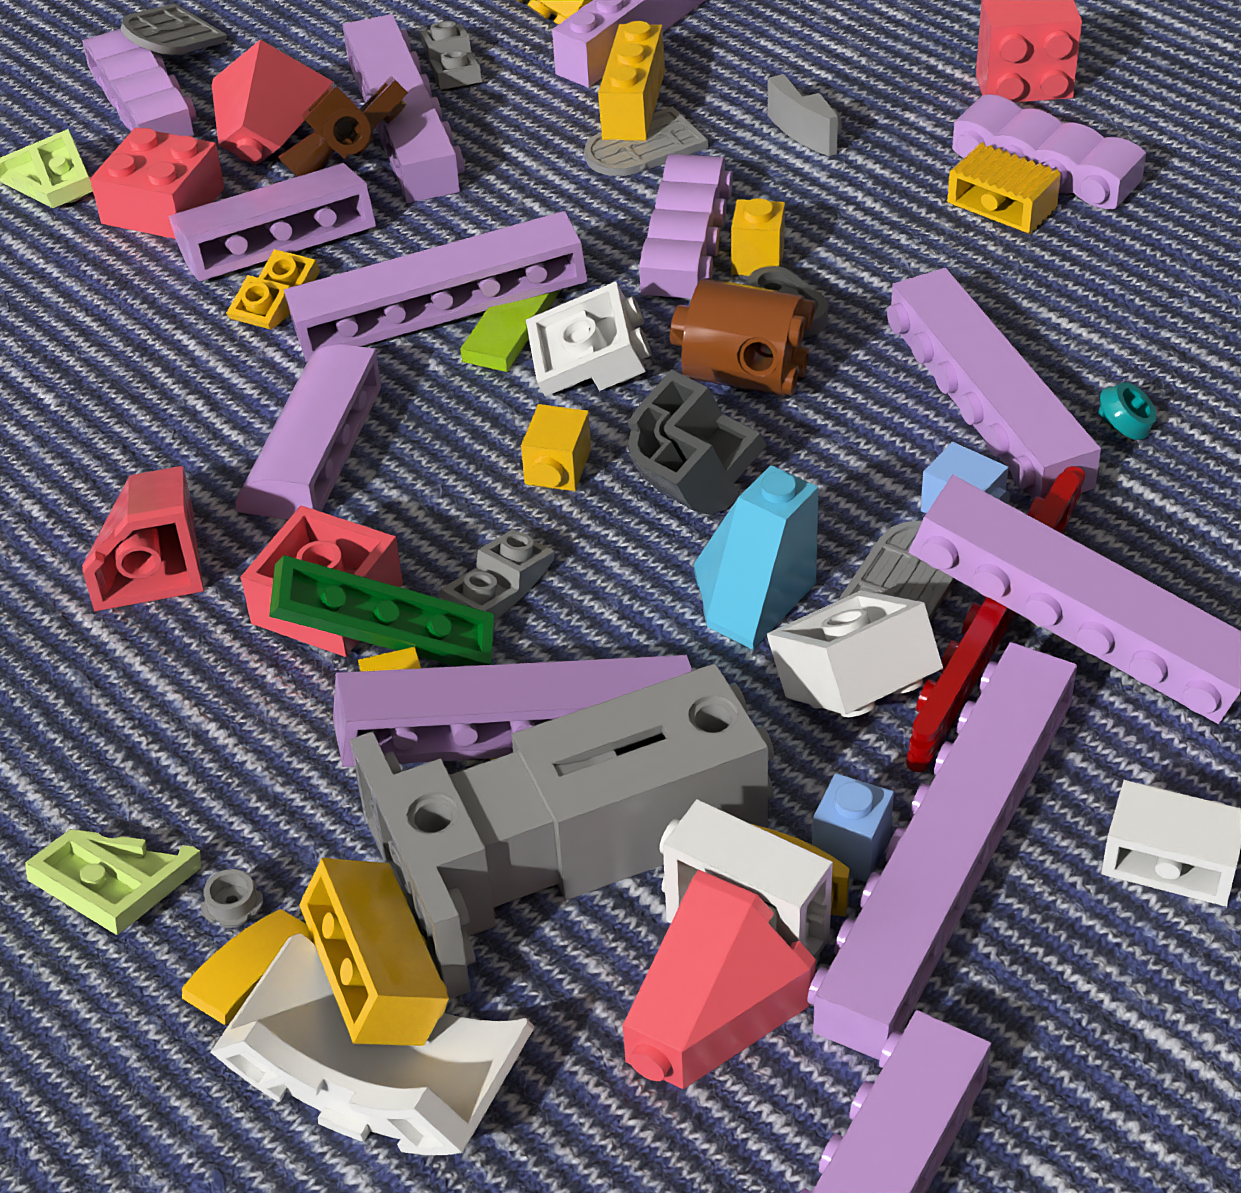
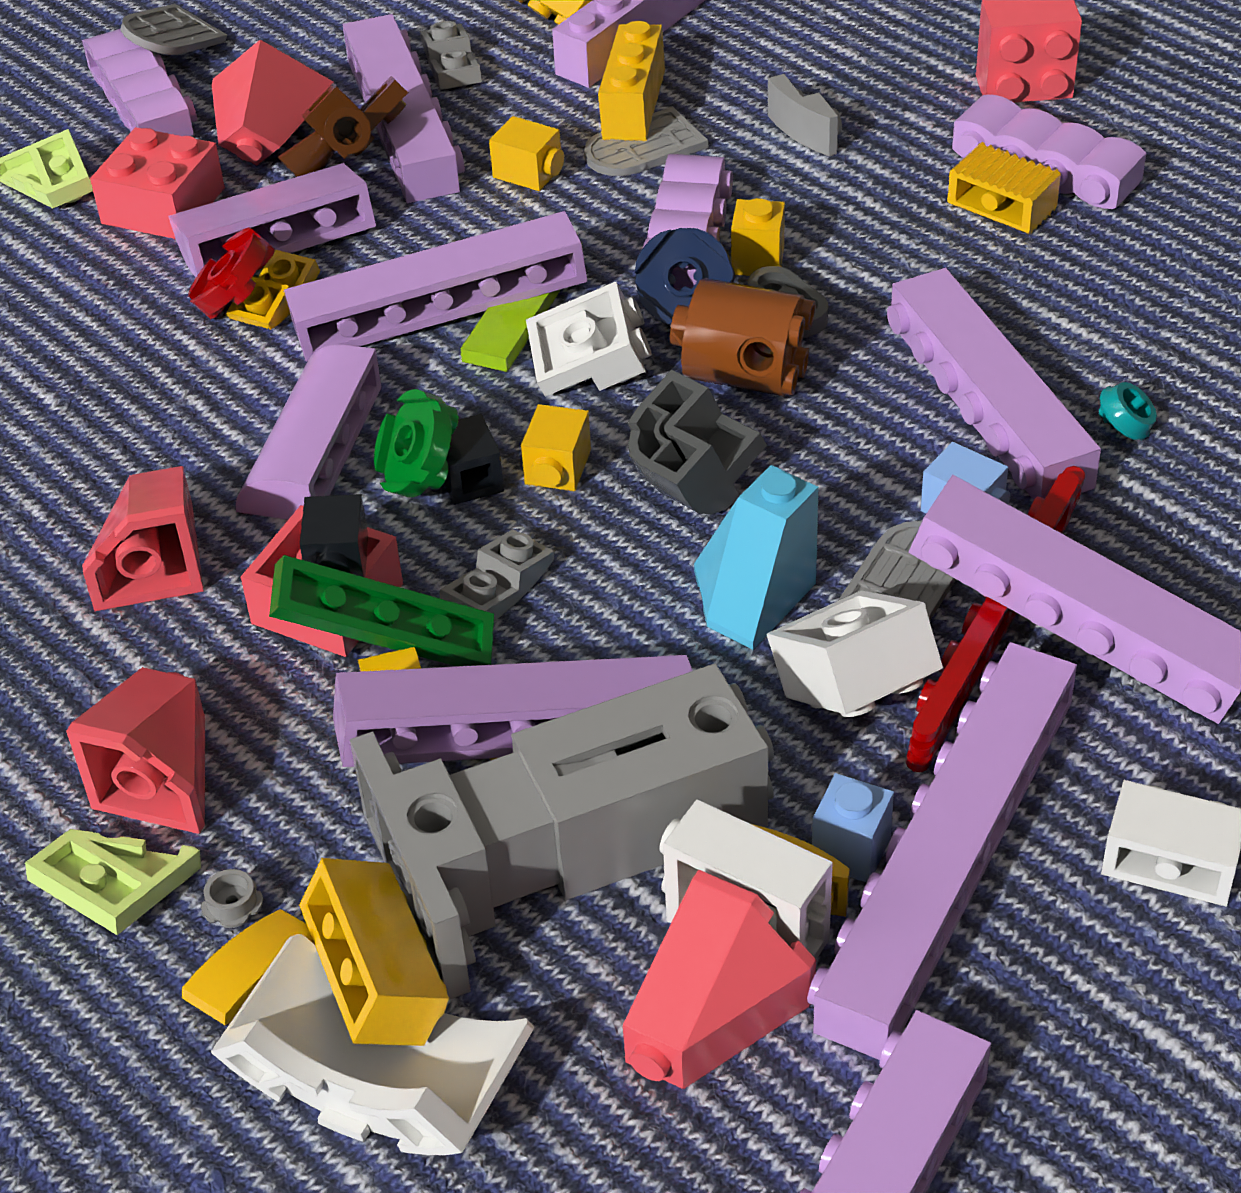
(145, 750): none -> coral slope
(231, 274): none -> red plate
(335, 533): none -> black brick
(415, 444): none -> green plate
(473, 462): none -> black brick
(526, 153): none -> yellow brick
(680, 249): none -> dark blue plate

